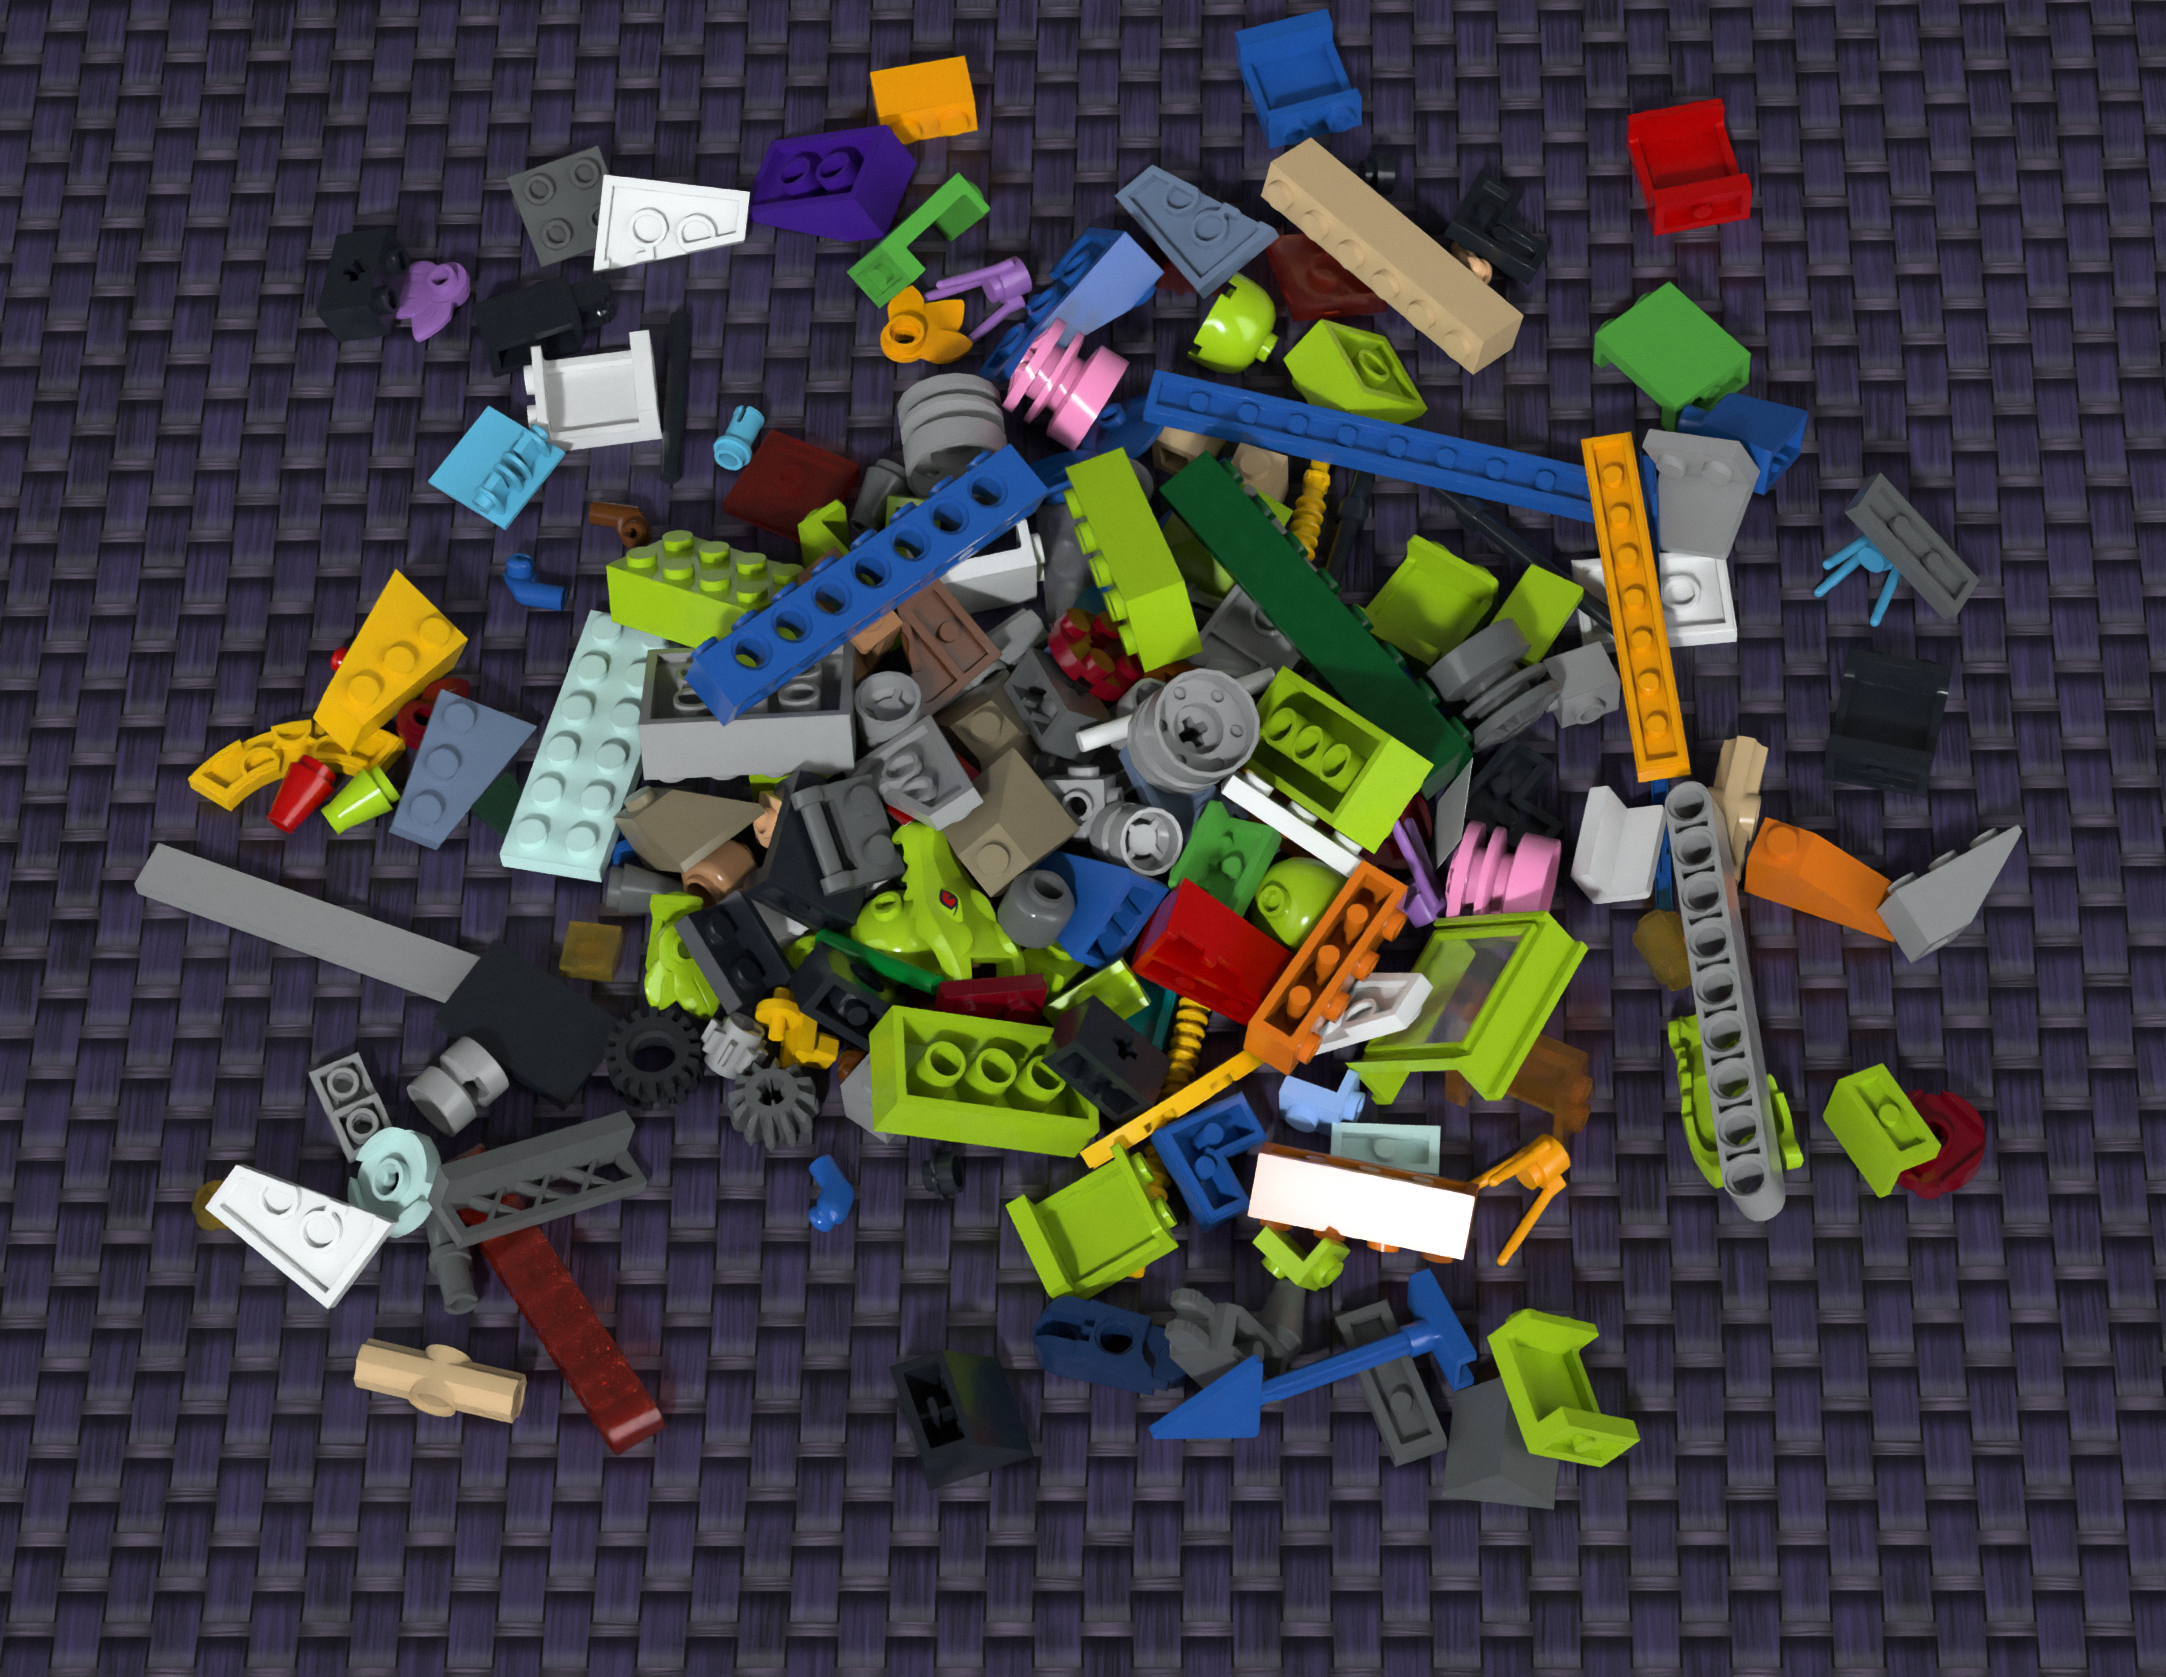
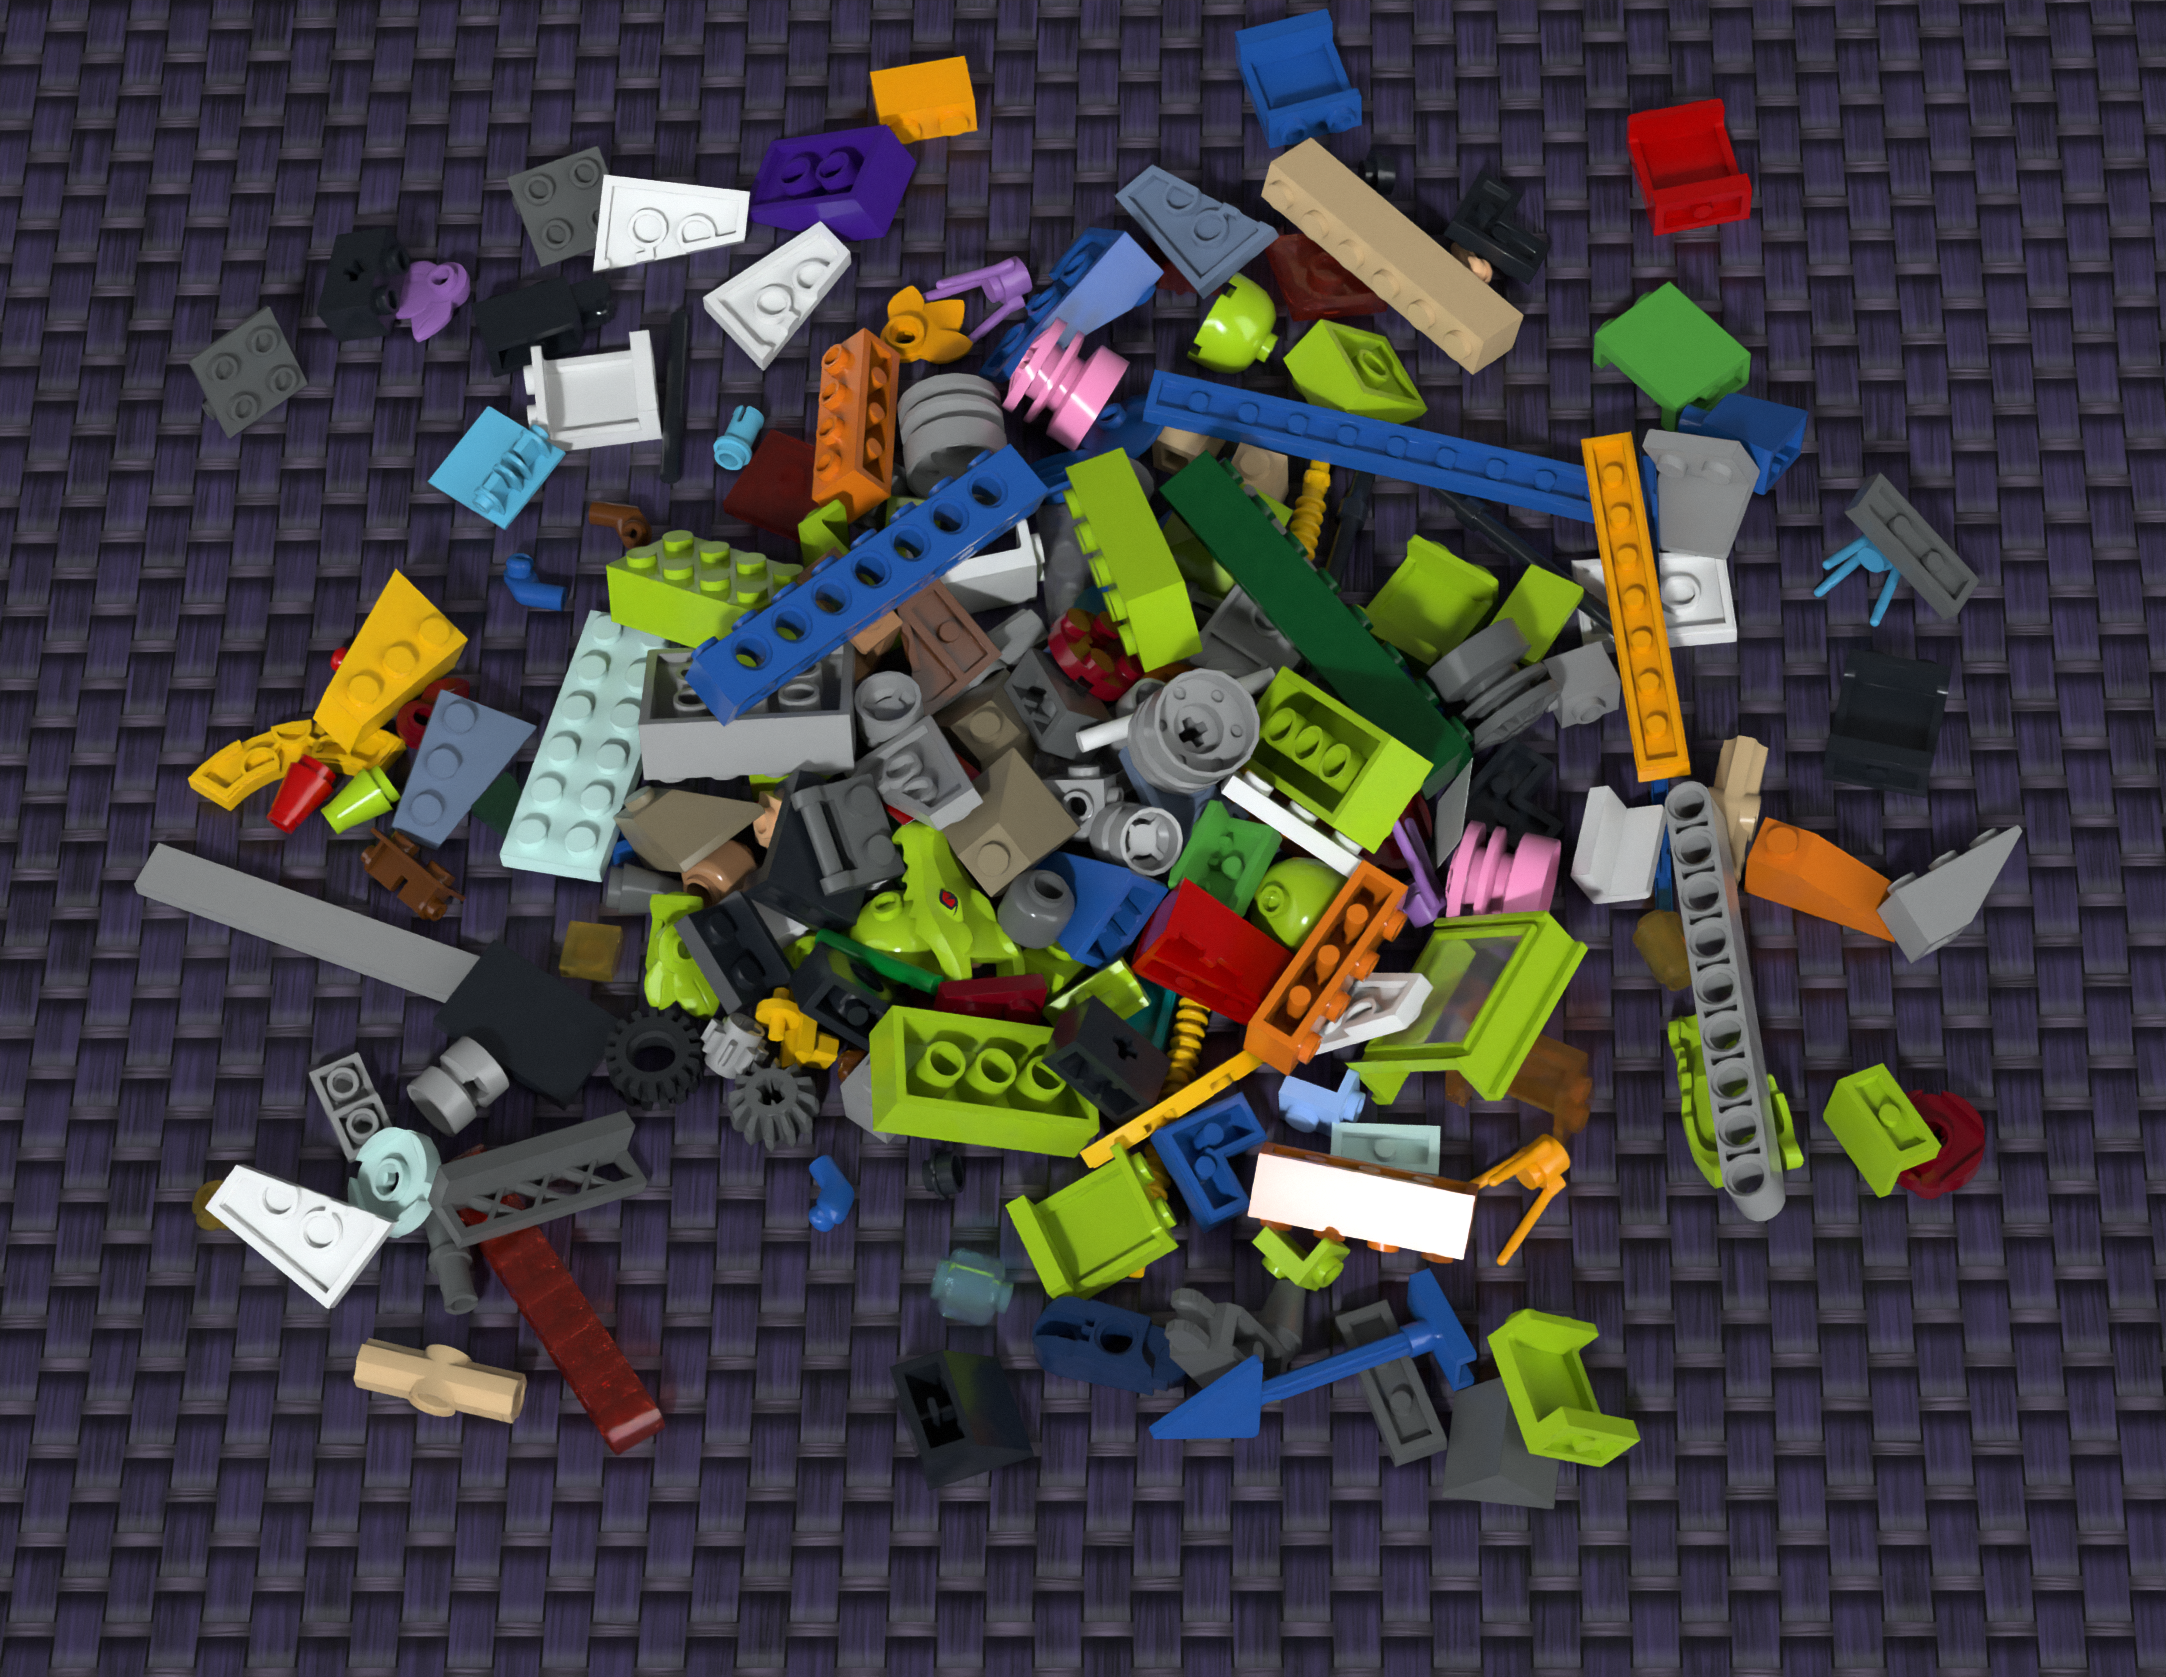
(247, 372): none -> dark grey hinge
(427, 884): none -> reddish brown hinge
(778, 292): none -> white wing
(856, 424): none -> orange brick
(890, 265): bright green panel -> none
(970, 1287): none -> clear light blue head

